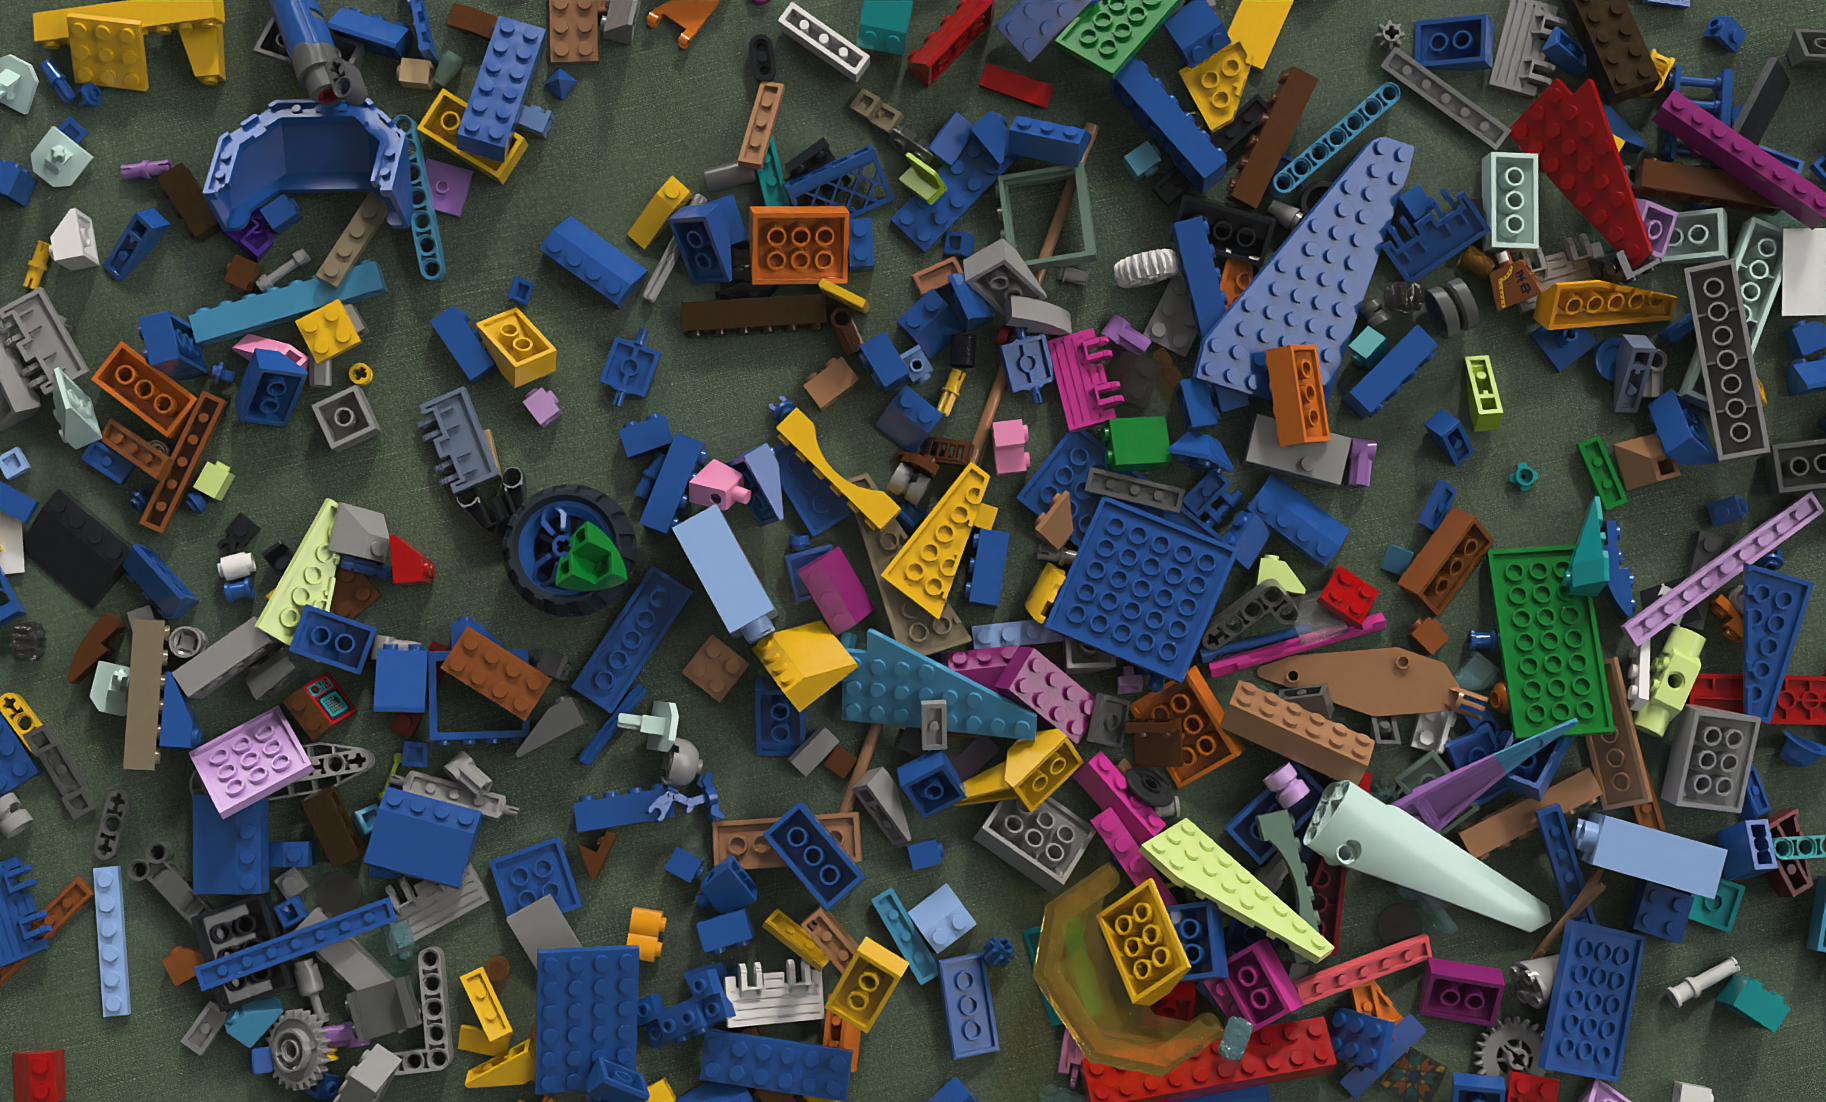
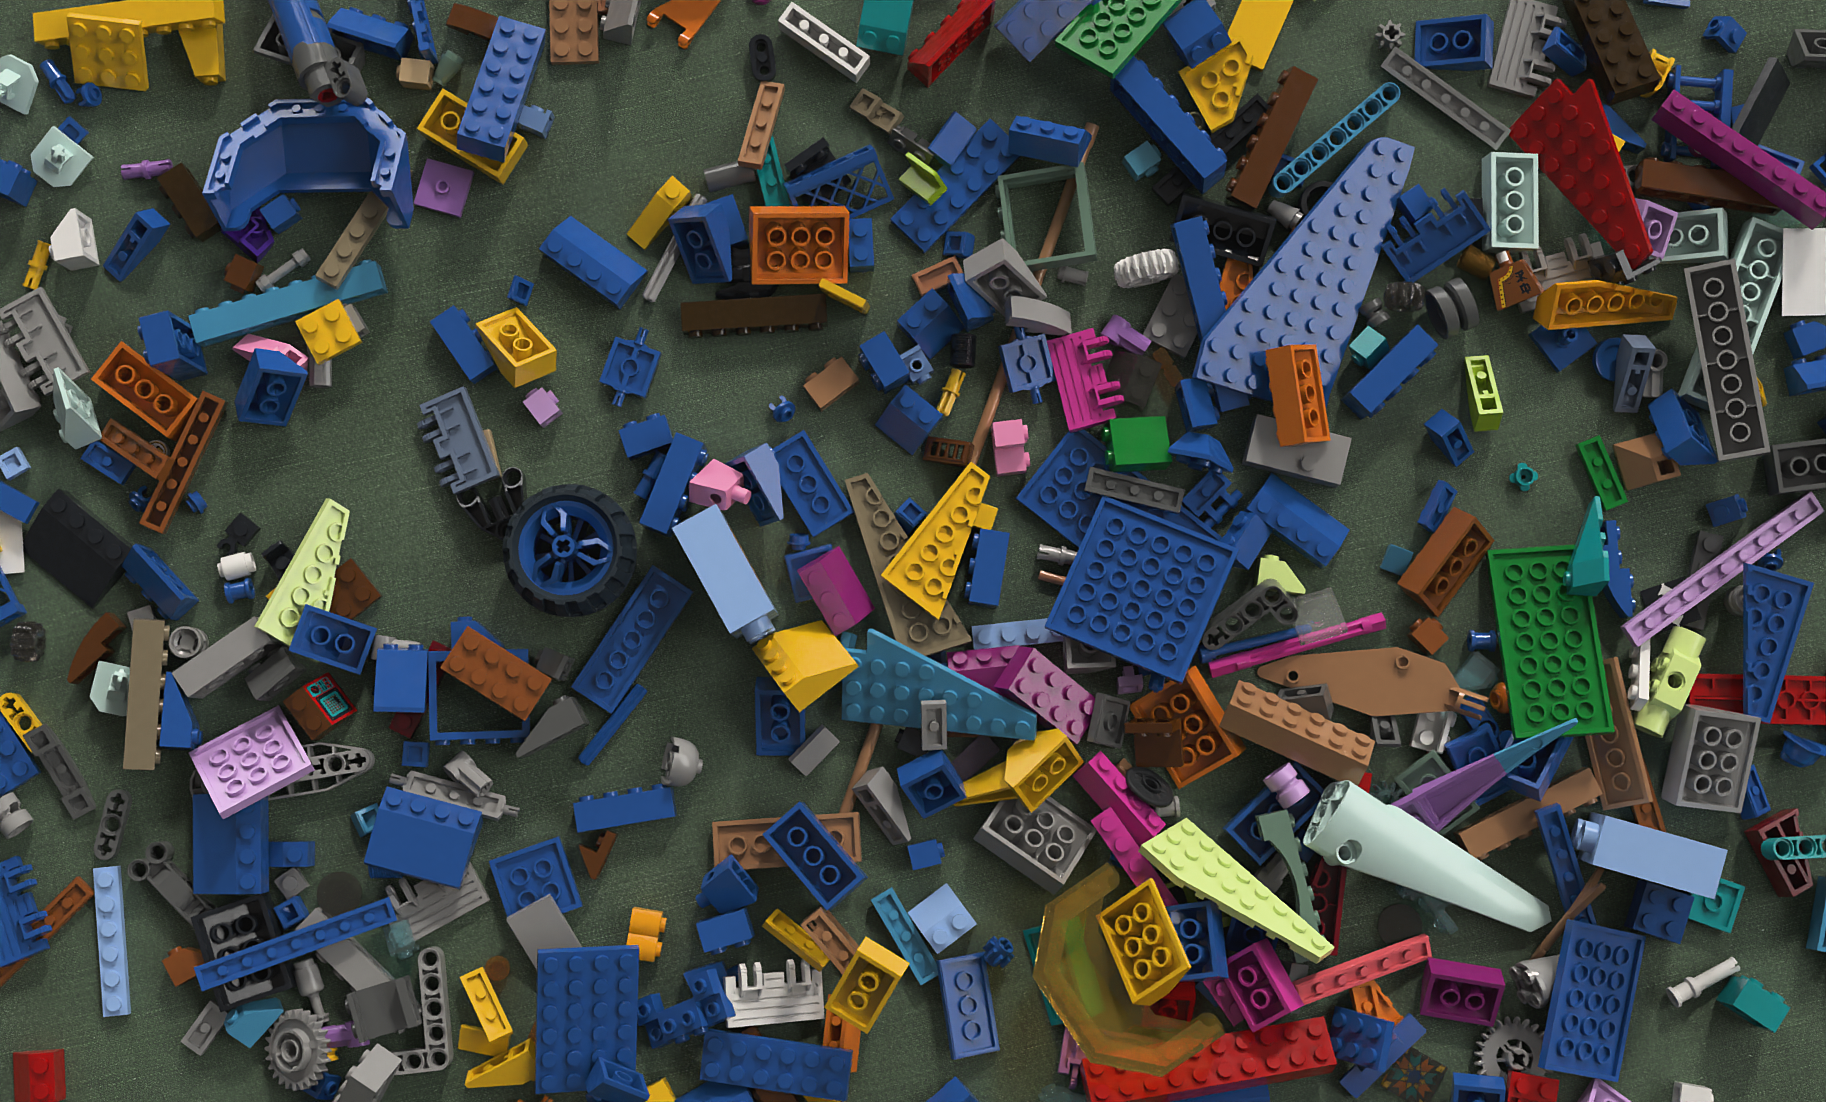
(214, 480): yellowish green brick -> none
(219, 373): blue plate -> none
(260, 1060): blue slope -> none
(332, 826): dark brown brick -> none
(346, 418): light grey brick -> none
(358, 367): yellow bush -> none
(359, 533): light grey slope -> none
(364, 566): blue axle -> none
(398, 759): lime hinge -> none
(409, 564): red slope -> none
(426, 208): dark azure beam -> none
(560, 83): blue slope -> none
(591, 562): green brick -> none
(660, 725): light aqua piece -> none
(685, 865): blue brick -> none
(707, 796): blue piece -> none
(716, 668): medium nougat plate -> none
(840, 761): reddish brown tile -> none
(848, 333): reddish brown piece -> none
(873, 505): yellow arch -> none
(908, 483): light grey wheel -> none
(924, 465): reddish brown wing -> none
(990, 136): blue slope -> none
(1003, 335): dark red tile -> none
(1016, 86): red tile -> none
(1044, 591): yellow slope -> none
(1056, 526): medium nougat slope -> none
(1235, 1038): clear light blue gear -> none
(1347, 596): red plate -> none
(1361, 456): medium lavender piece -> none
(1677, 330): blue plate -> none
(1733, 623): orange slope -> none
(1748, 849): blue brick -> none

